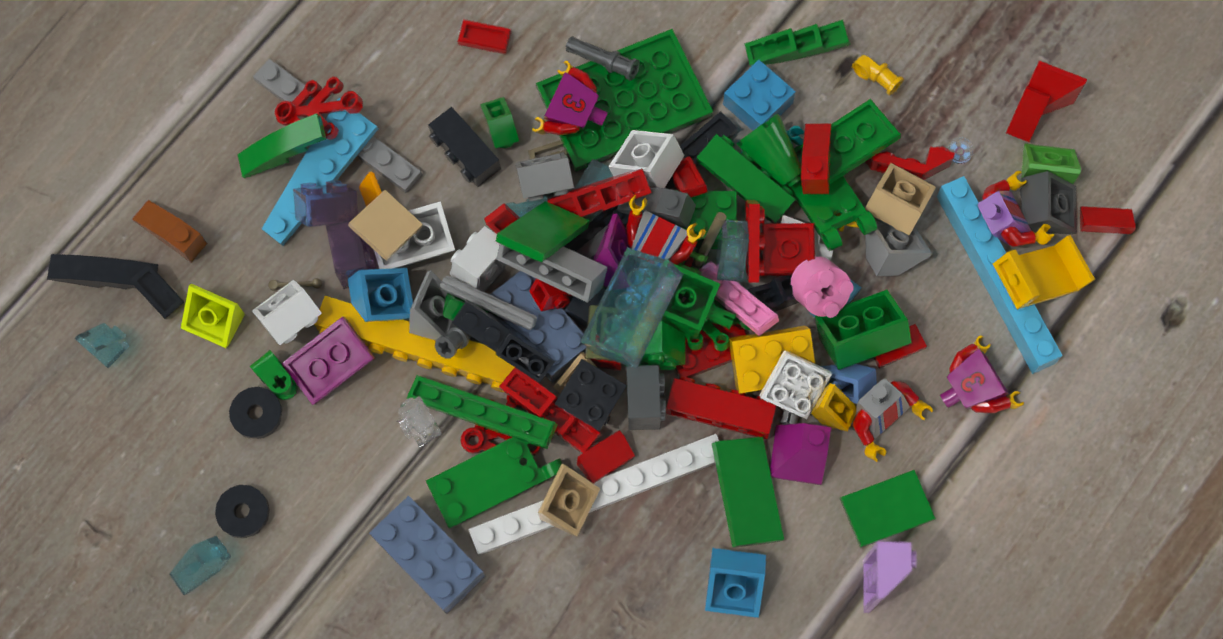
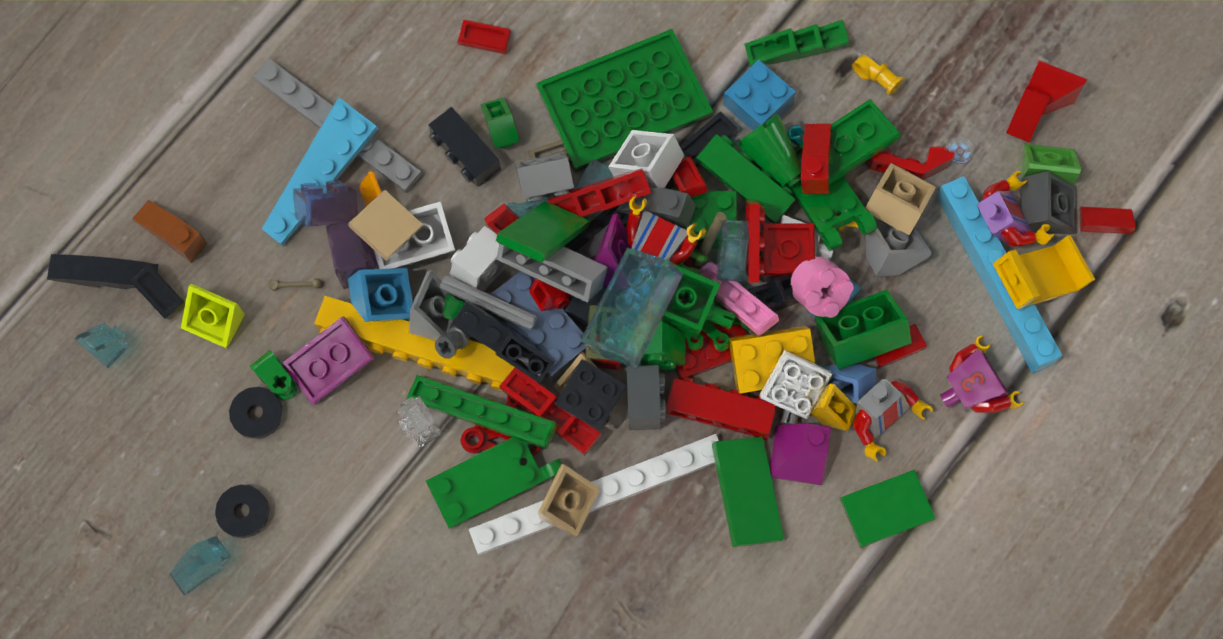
(280, 145): green slope -> none
(287, 312): white brick -> none
(289, 112): red plant -> none
(427, 554): sand blue brick -> none
(571, 104): magenta torso -> none
(605, 457): red slope -> none
(610, 60): dark grey pin -> none
(735, 582): dark azure slope -> none
(884, 569): lavender slope -> none

